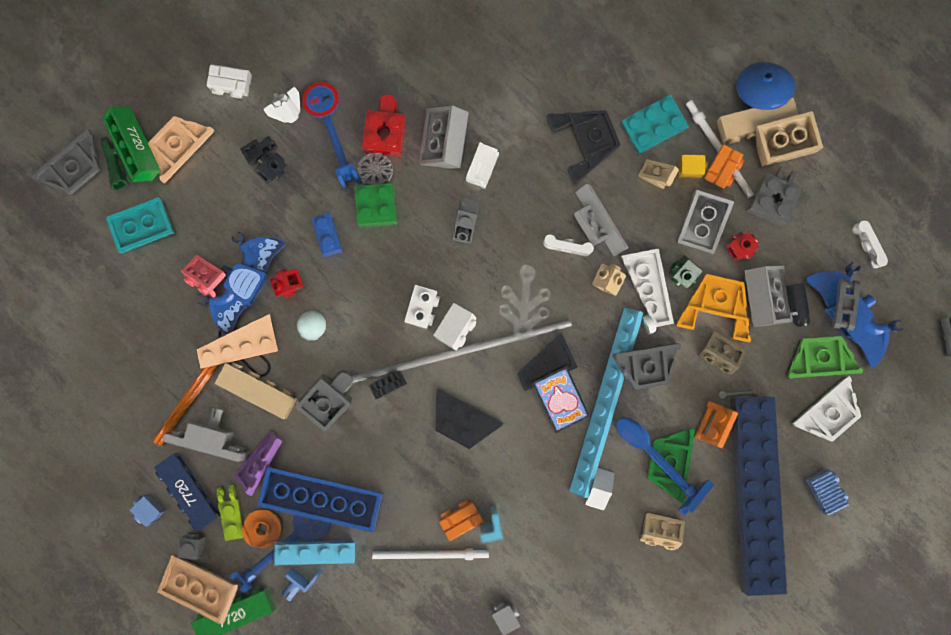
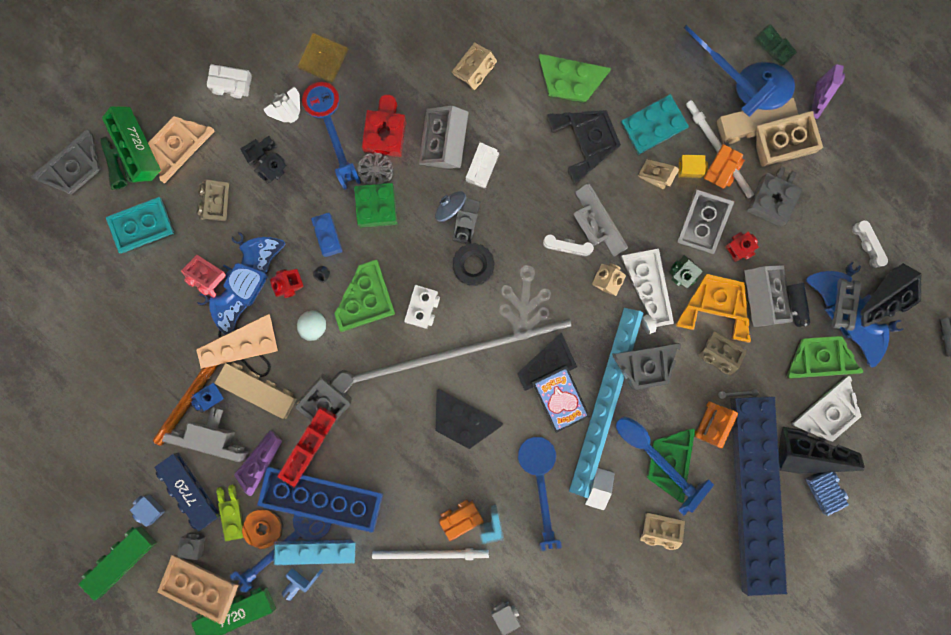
(117, 562): none -> green brick
(206, 398): none -> blue brick
(213, 200): none -> dark tan bracket
(307, 446): none -> red slope
(321, 274): none -> black hinge
(323, 58): none -> clear yellow tile
(364, 299): none -> bright green plate
(387, 384): black tyre -> none
(450, 205): none -> sand blue dish
(455, 327): white brick -> none
(475, 65): none -> tan bracket
(486, 257): none -> black tyre
(537, 458): none -> blue piece
(571, 78): none -> bright green wing
(757, 96): none -> blue piece
(773, 43): none -> clear green slope
(806, 454): none -> black wedge
(826, 88): none -> medium lavender wing
(896, 293): none -> black wedge

